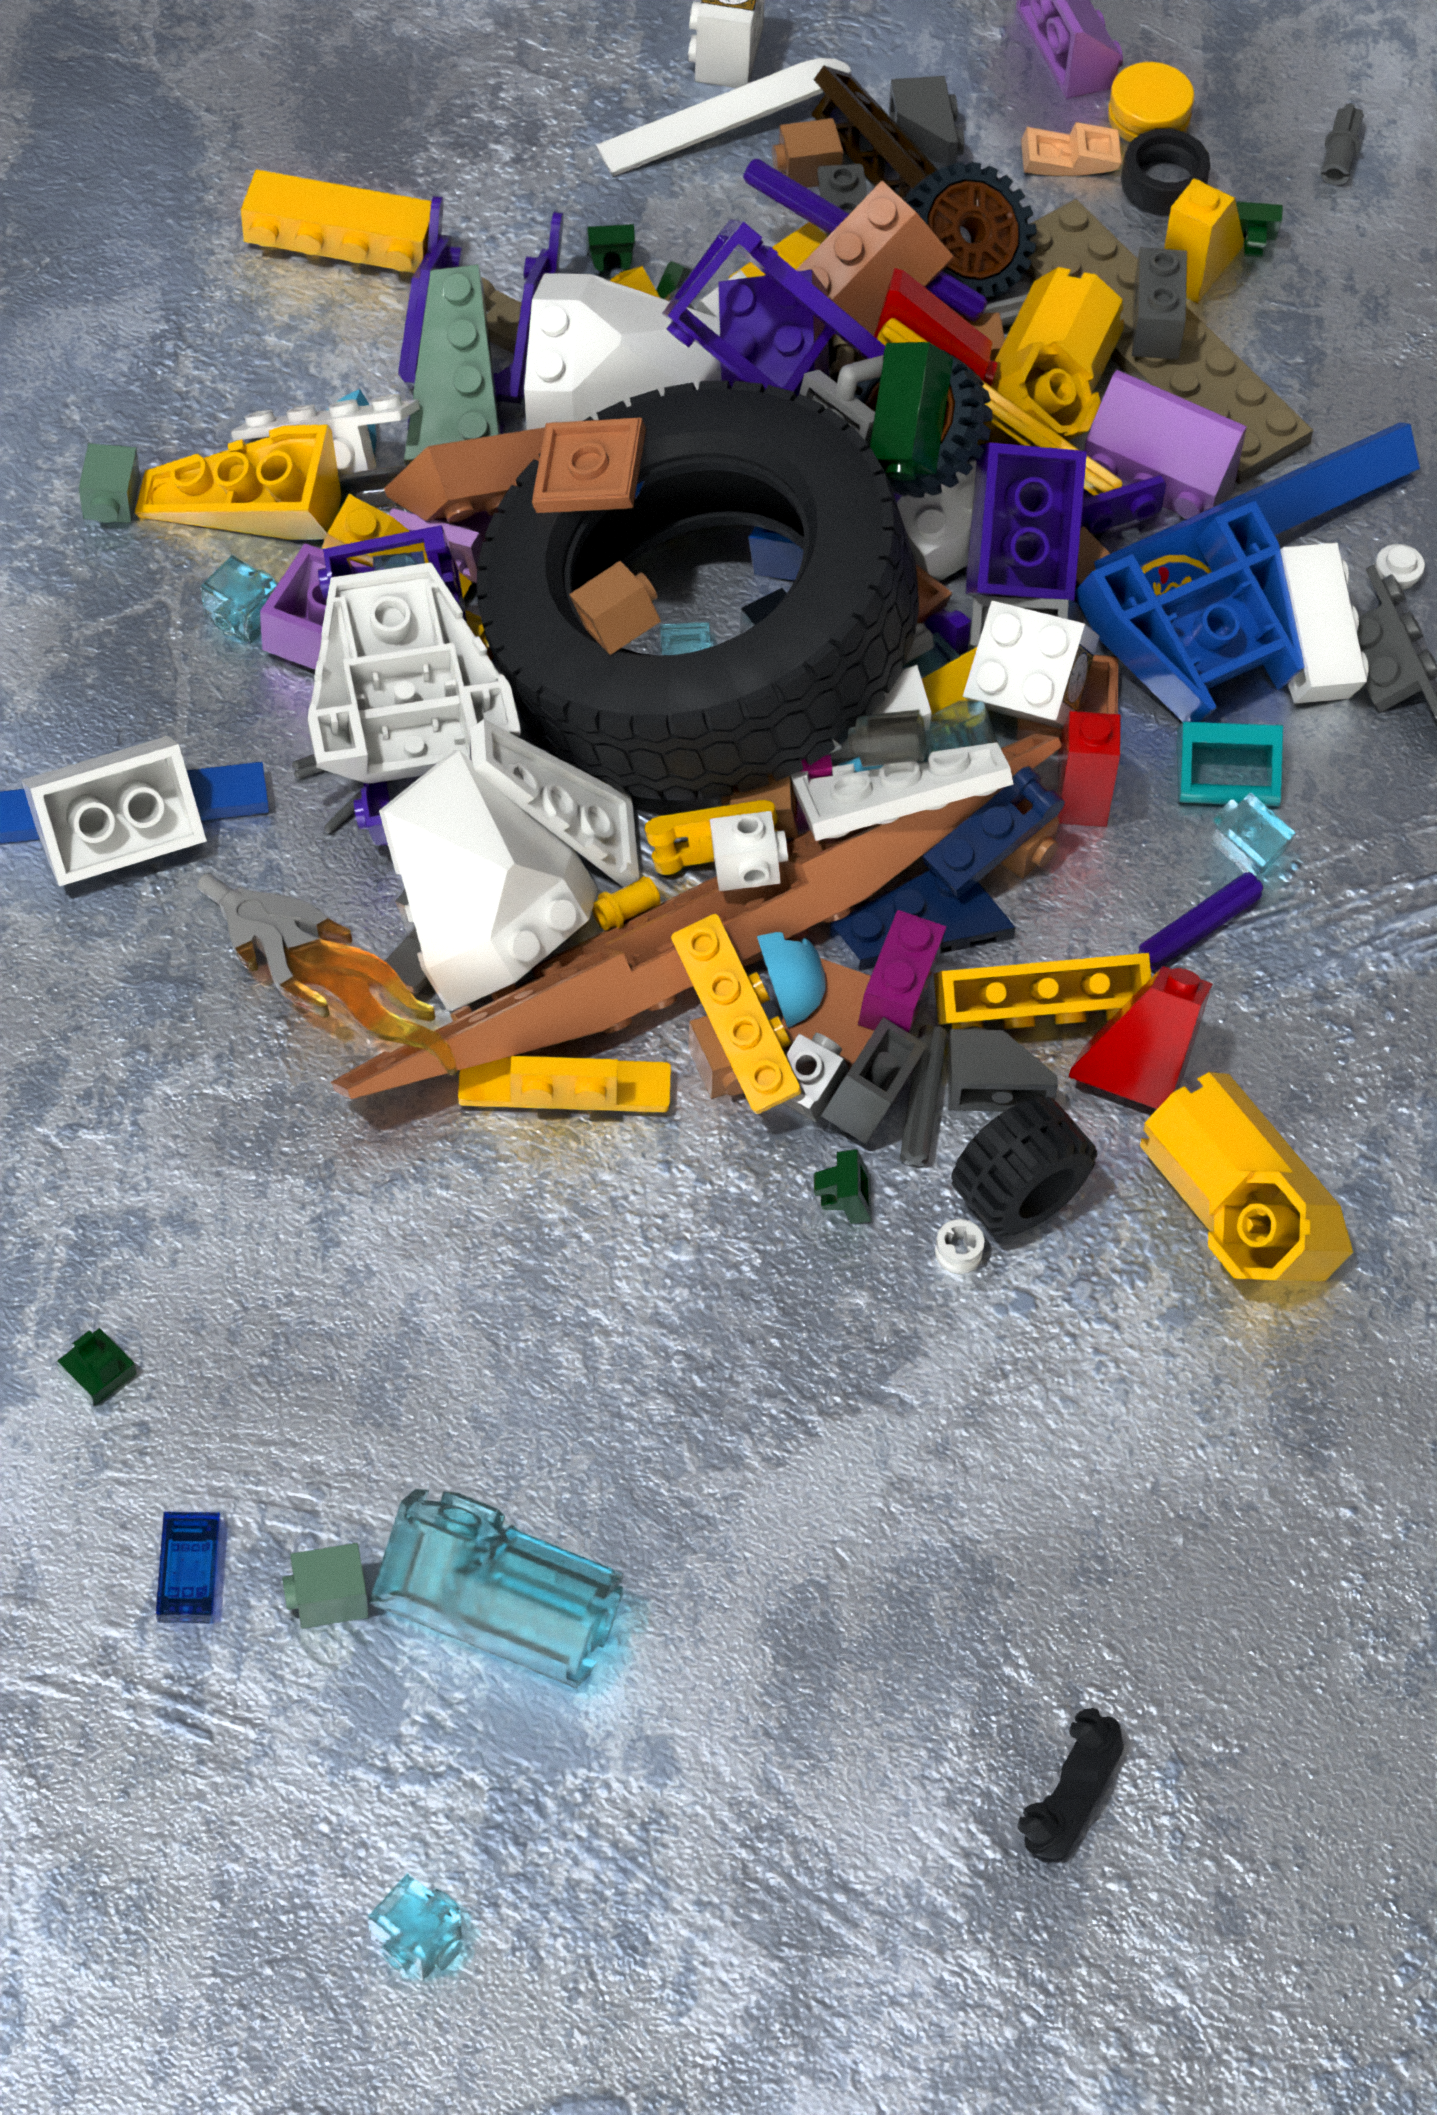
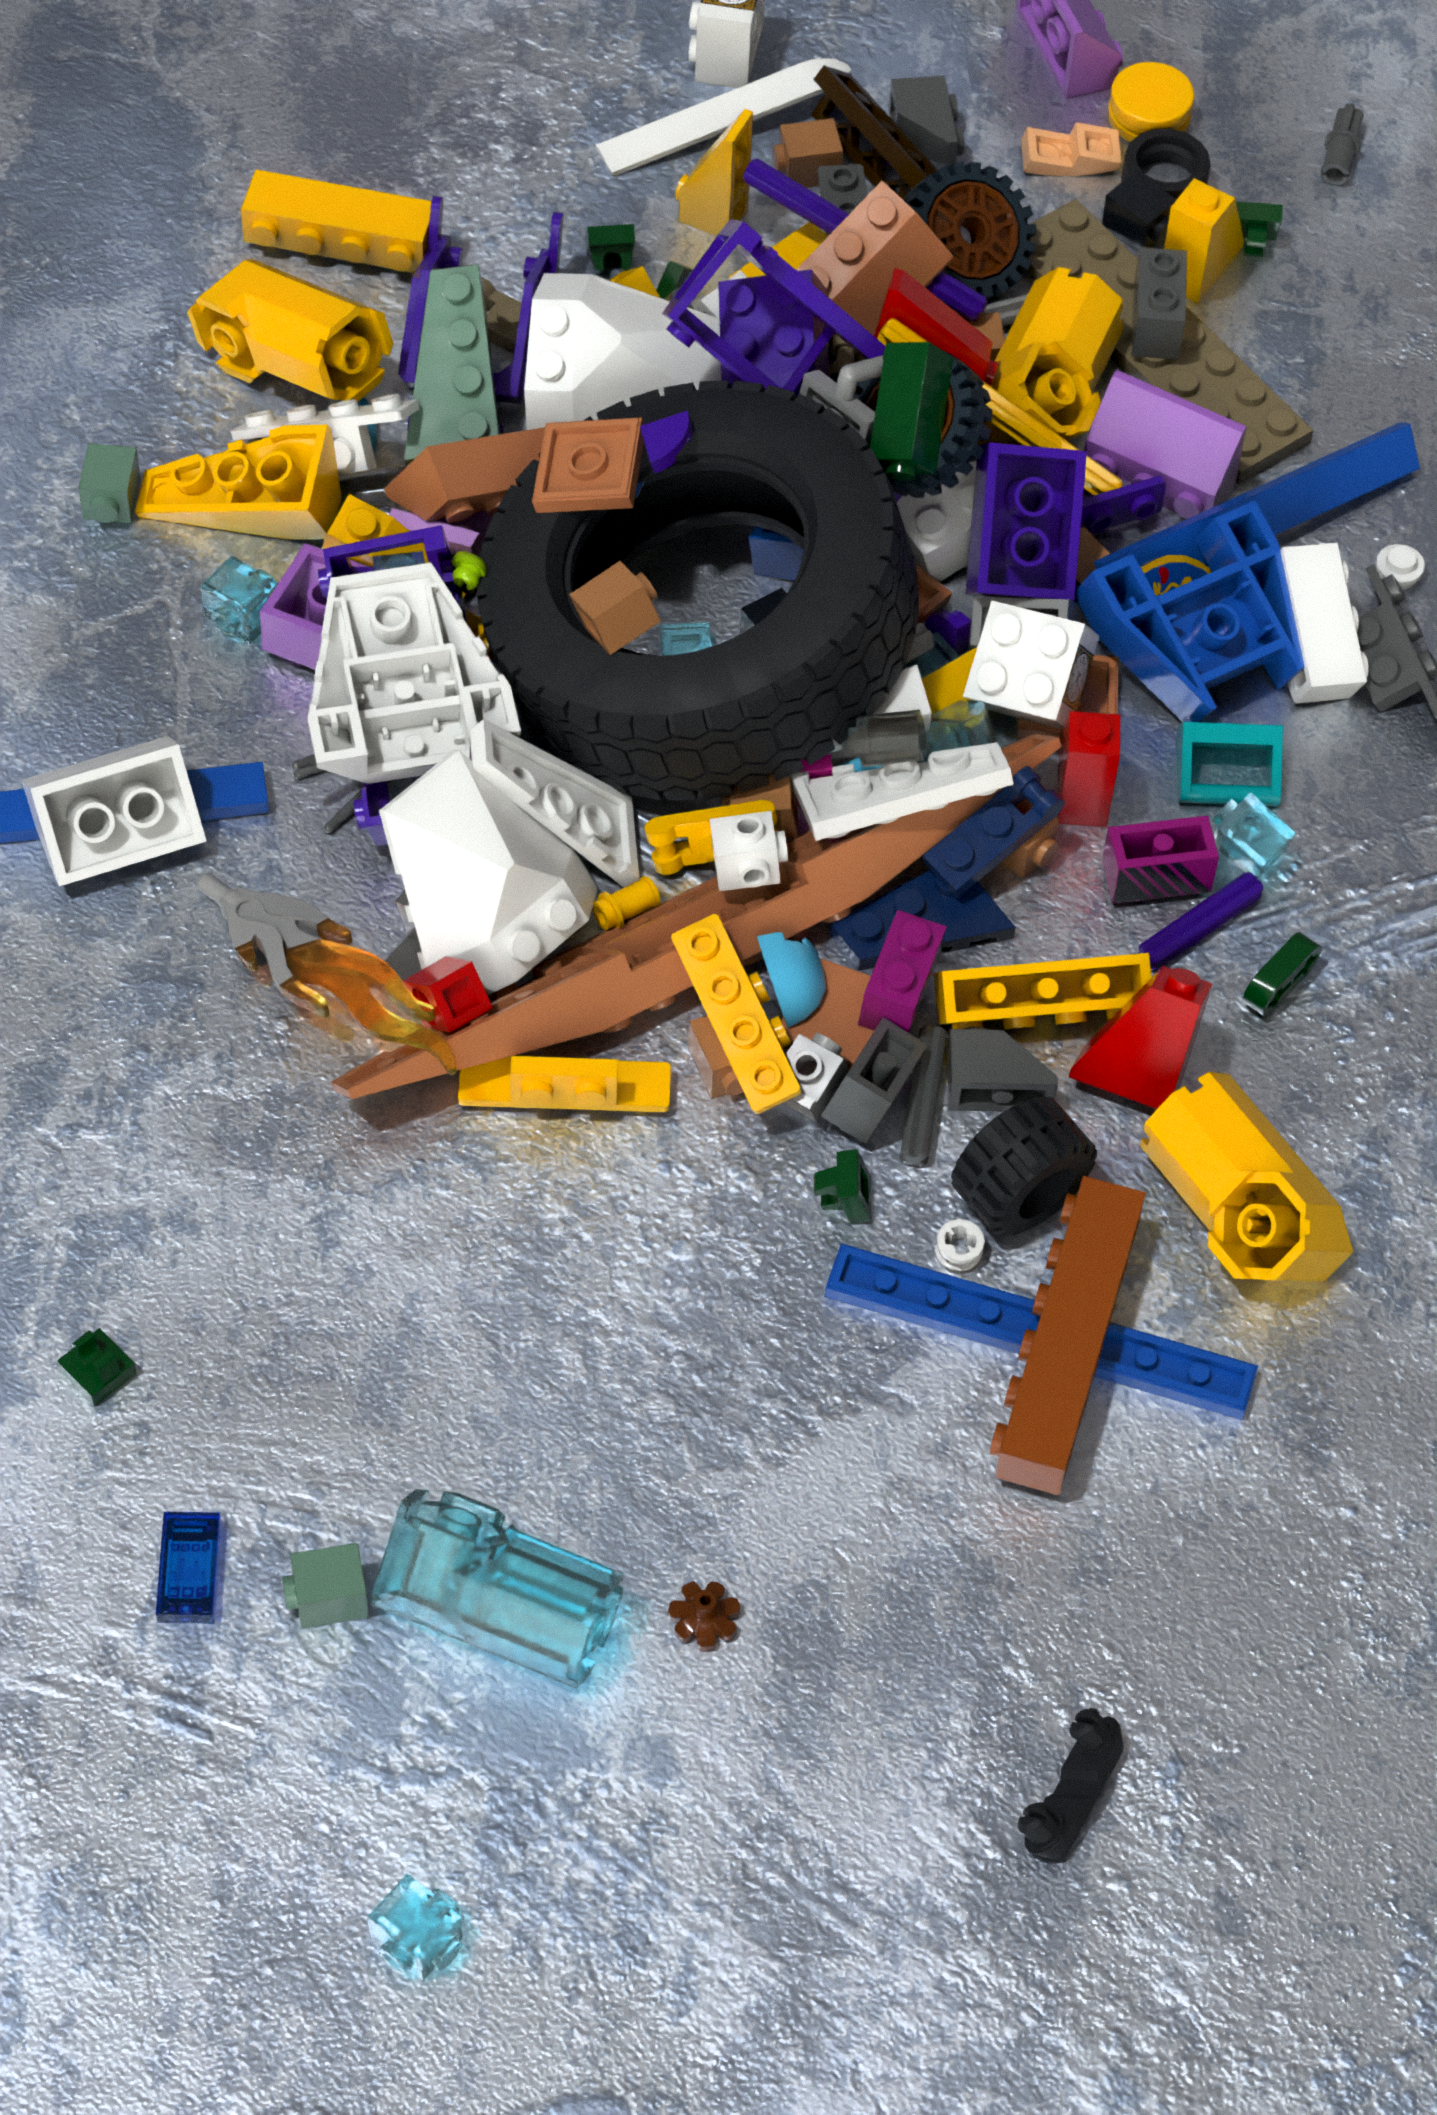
(291, 330): none -> yellow brick
(452, 990): none -> red brick
(467, 570): none -> lime arm
(666, 439): none -> dark purple tile
(704, 1615): none -> reddish brown plant
(716, 184): none -> yellow slope
(1002, 1318): none -> blue tile
(1069, 1335): none -> dark orange brick
(1138, 212): none -> black brick
(1160, 859): none -> magenta brick
(1281, 974): none -> dark green beam

